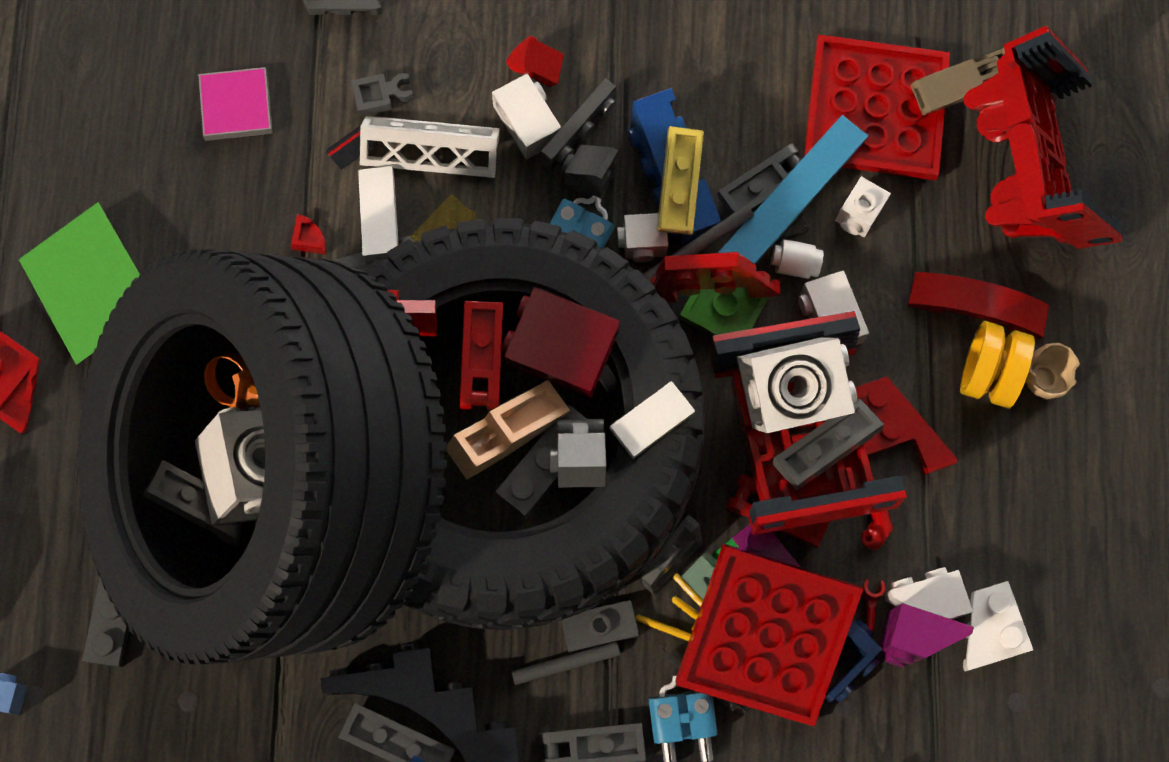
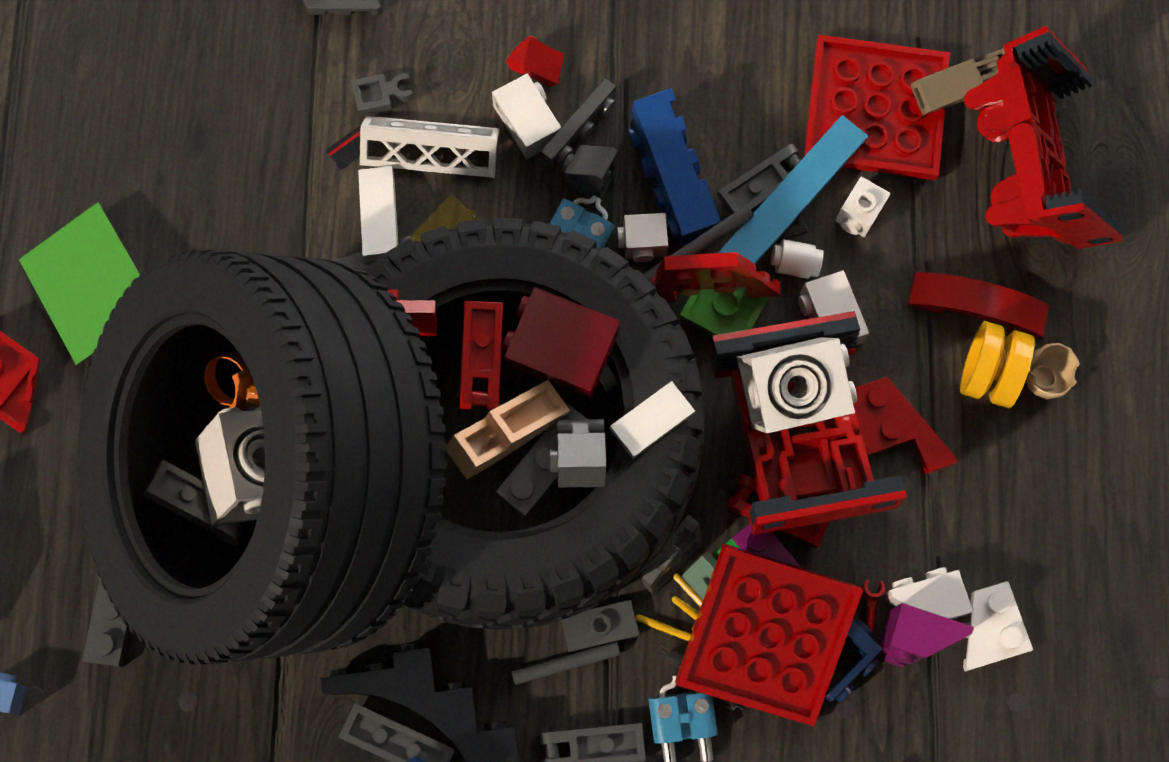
(235, 104): dark pink tile -> none
(307, 236): red tile -> none
(680, 180): light yellow tile -> none
(827, 445): dark grey plate -> none
(877, 531): red arm -> none

